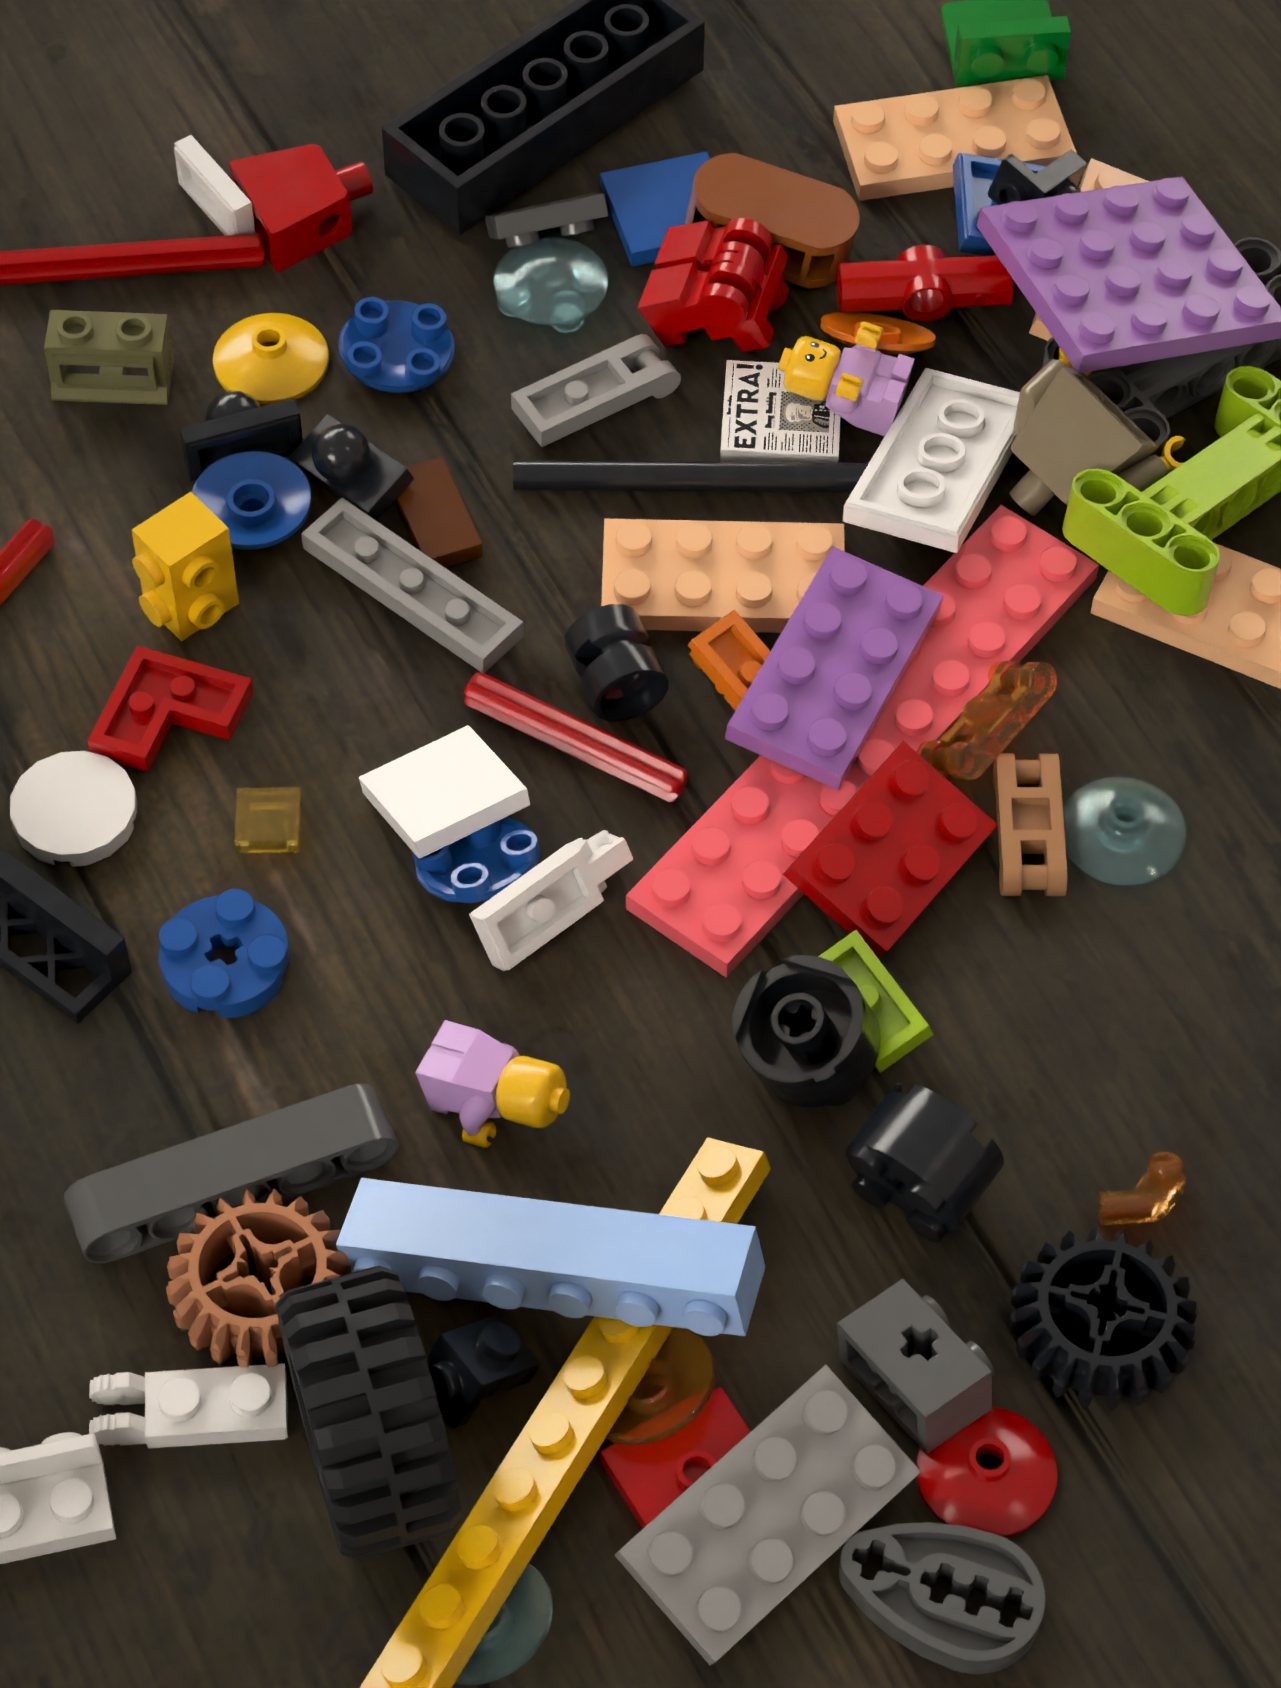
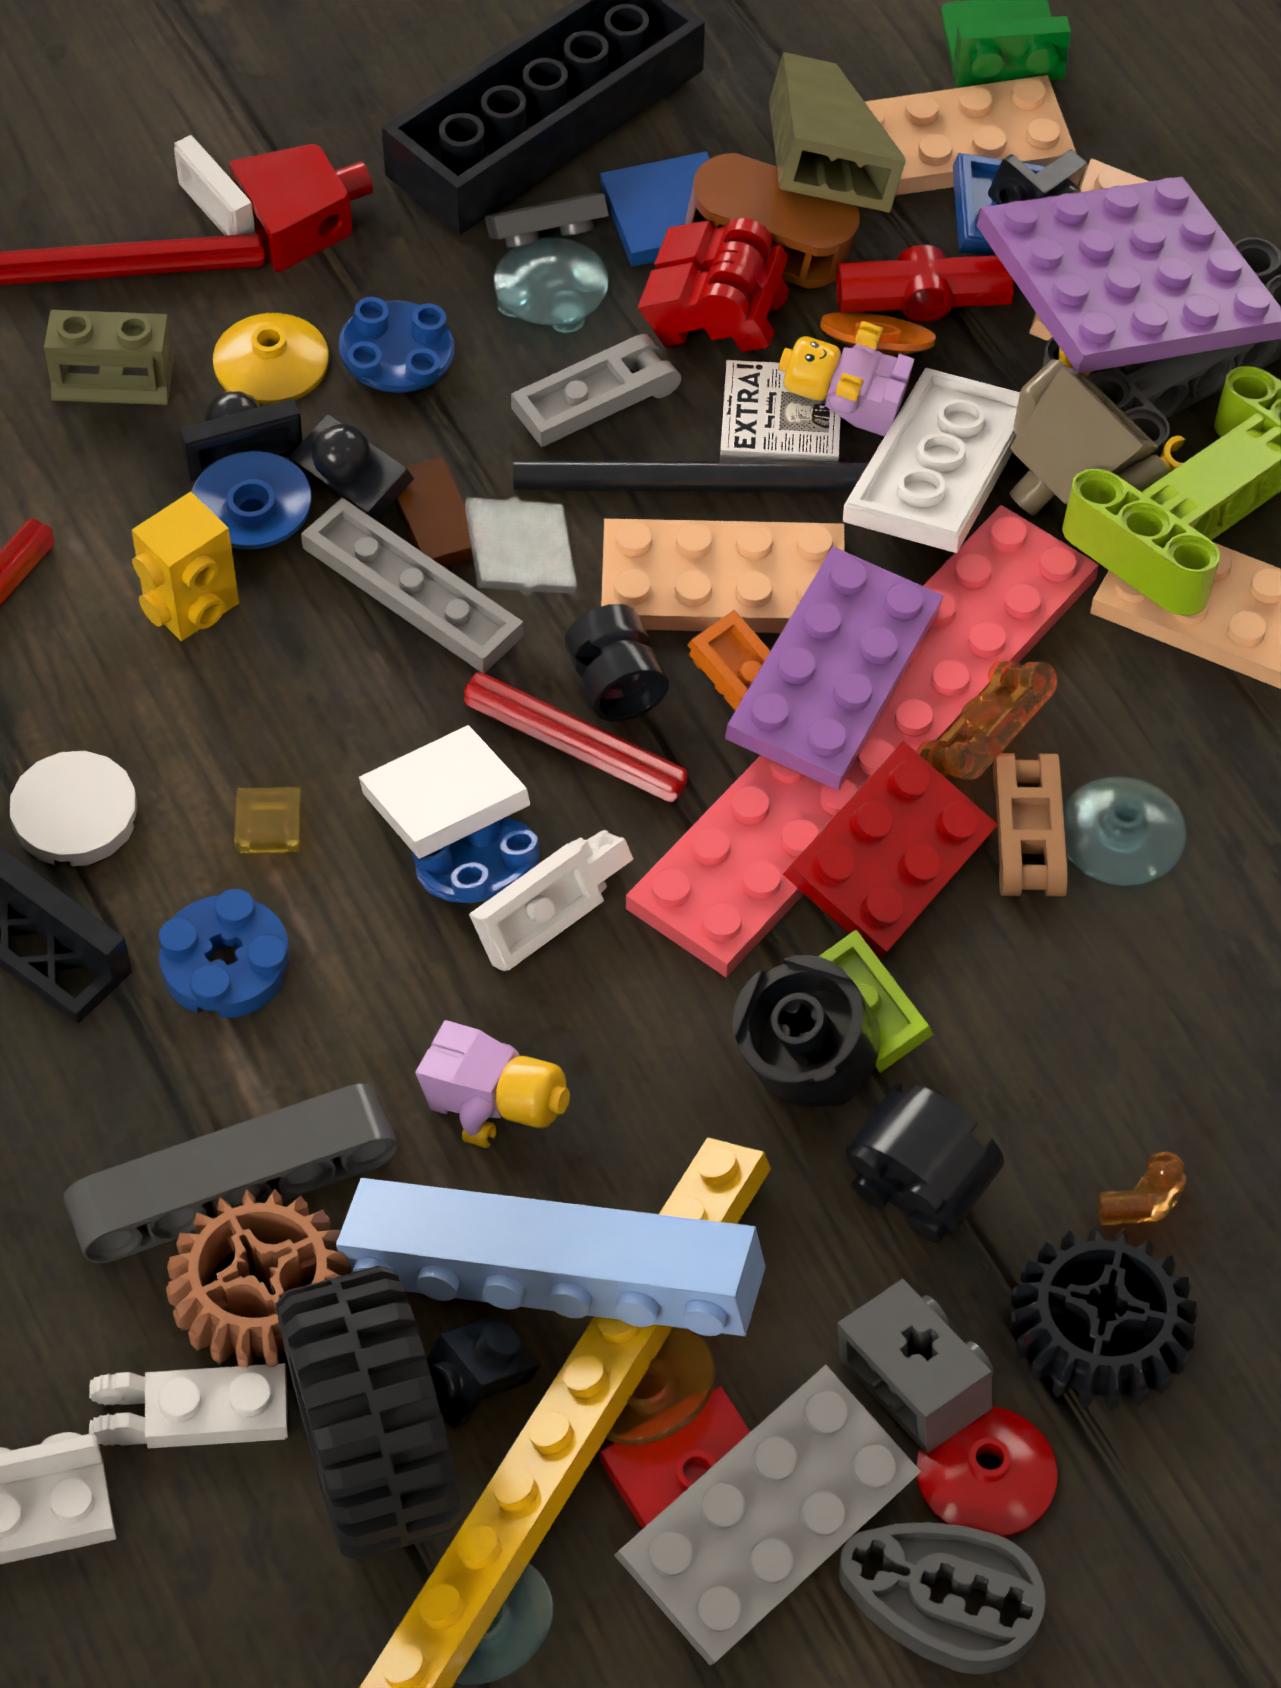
(164, 692): red plate -> none
(520, 546): none -> clear piece
(830, 138): none -> olive slope

